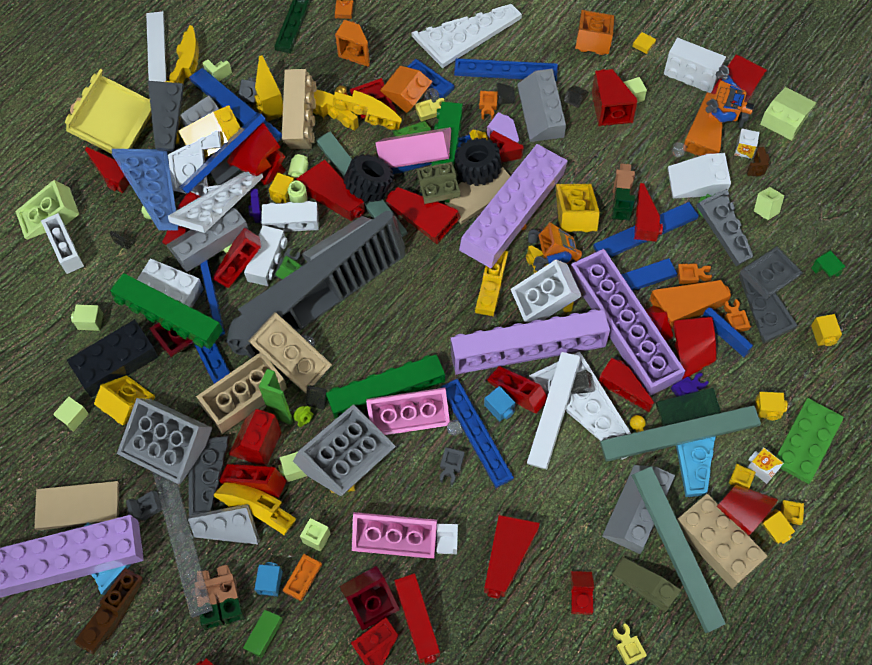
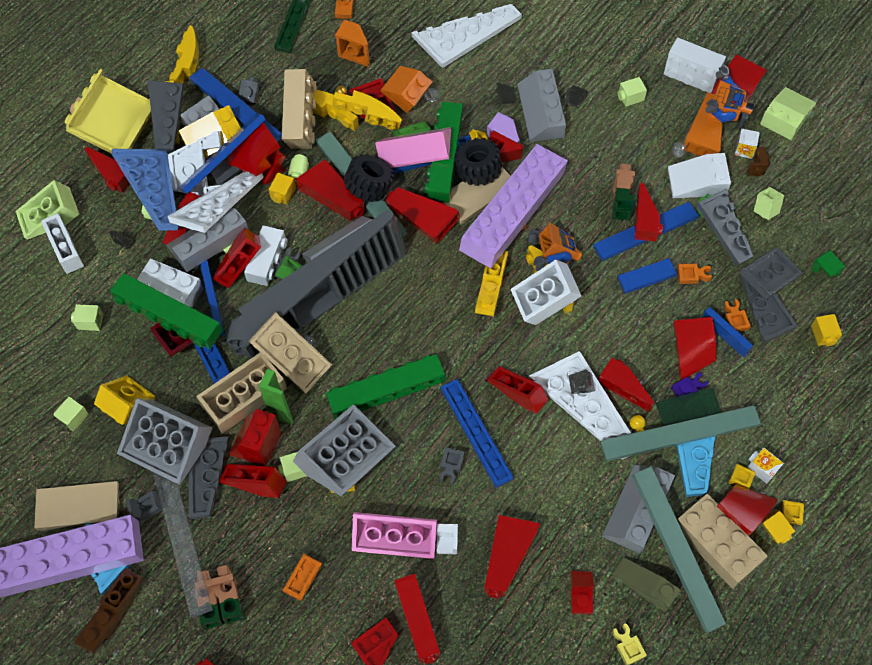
(112, 357): black brick -> none
(156, 47): white tile -> none
(219, 70): yellowish green panel -> none
(226, 524): light grey wing -> none
(255, 208): dark purple plate -> none
(260, 503): yellow slope -> none
(263, 633): bright green slope -> none
(268, 96): yellow slope -> none
(268, 579): dark azure brick -> none
(291, 216): white brick -> none
(297, 192): yellowish green brick -> none
(303, 415): lime plate -> none
(315, 534): yellowish green panel -> none
(316, 397): clear smoke slope -> none
(369, 598): dark red slope -> none
(409, 411): bright pink slope -> none
(428, 109): light yellow plate -> none
(438, 182): olive slope -> none
(439, 83): blue tile -> none
(454, 427): clear hinge -> none
(488, 103): orange plate -> none
(500, 69): blue tile -> none
(500, 404): dark azure brick -> none
(529, 341): lavender brick -> none
(554, 410): white tile -> none
(577, 207): yellow slope -> none
(595, 32): orange slope -> none
(612, 99): red slope -> none
(628, 322): lavender brick -> none
(644, 42): yellow tile -> none
(661, 321): red slope -> none
(690, 300): orange slope -> none
(770, 405): yellow brick -> none
(808, 440): bright green plate -> none

